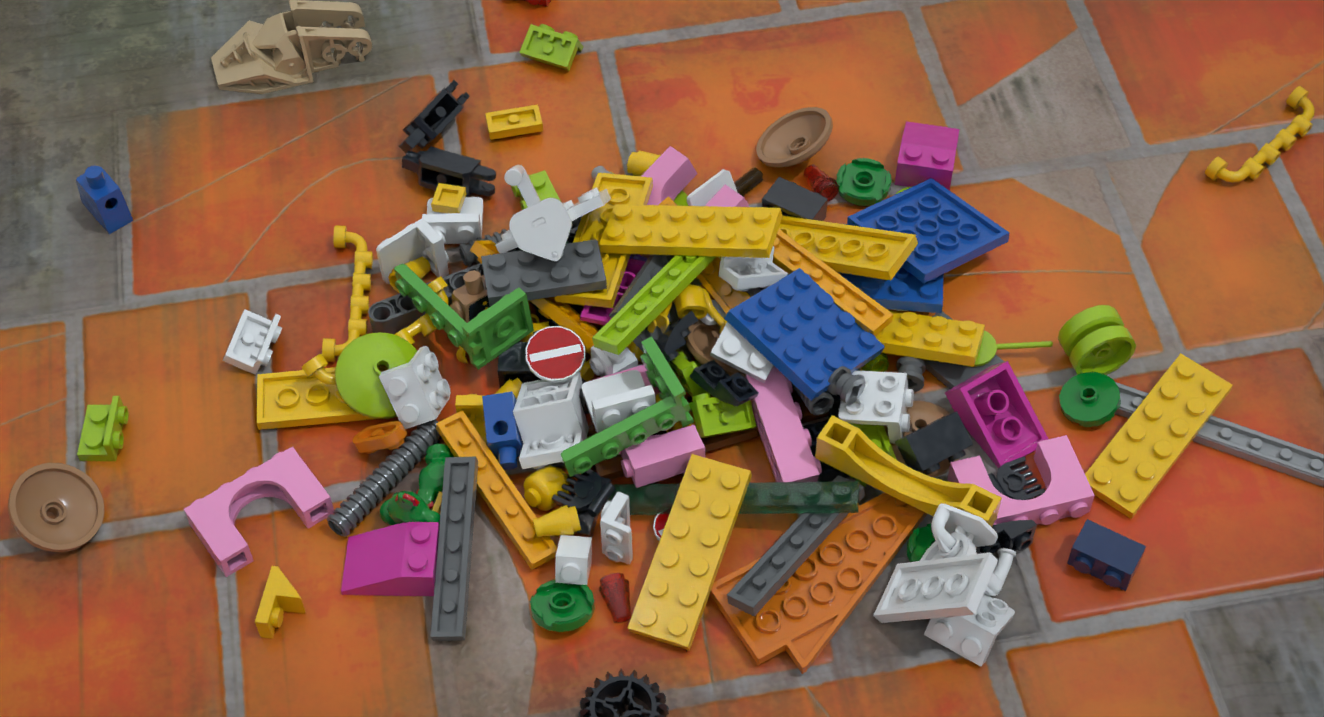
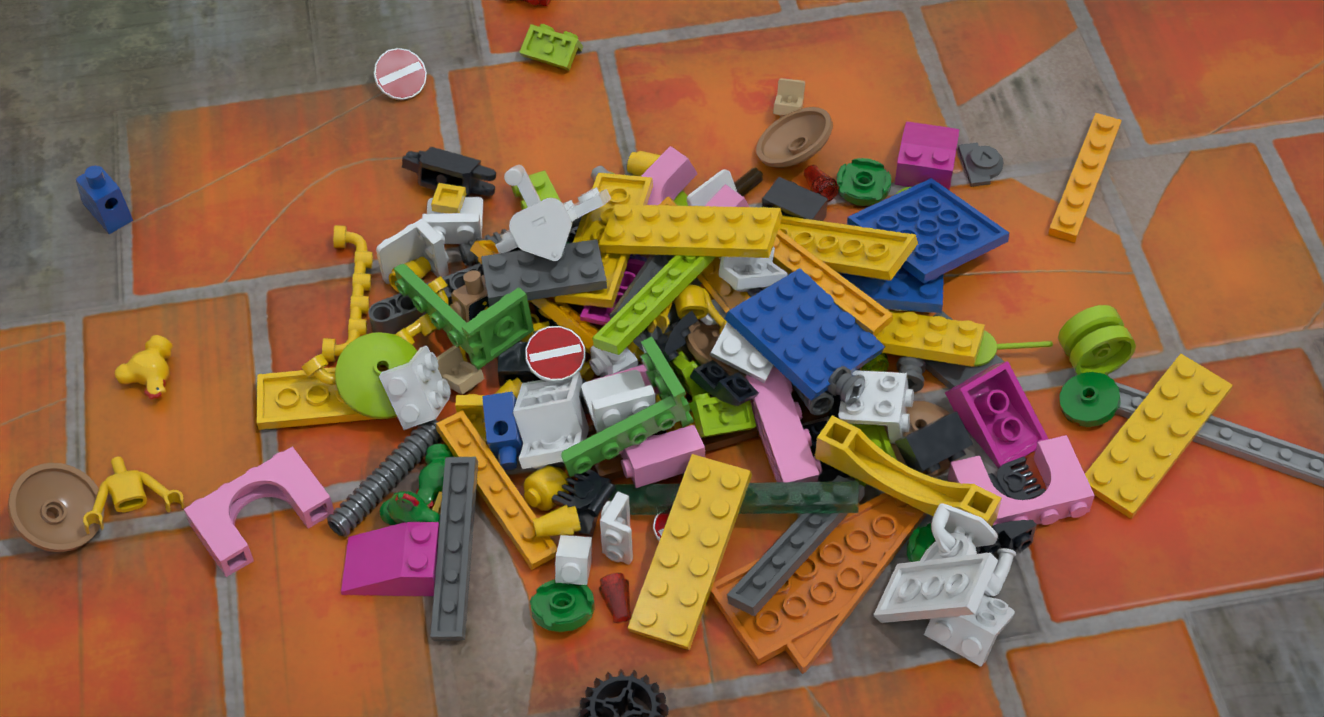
(103, 431): lime bracket -> none
(127, 493): none -> yellow piece
(148, 367): none -> yellow animal
(251, 341): white bracket -> none
(277, 597): yellow slope -> none
(291, 47): tan connector -> none
(380, 436): orange plate -> none
(400, 74): none -> piece
(433, 118): black hinge -> none
(458, 373): none -> tan bracket
(514, 122): yellow plate -> none
(789, 96): none -> tan bracket
(980, 163): none -> dark grey piece
(1084, 178): none -> light orange plate
(1106, 555): dark blue brick -> none
(1269, 152): yellow bar -> none

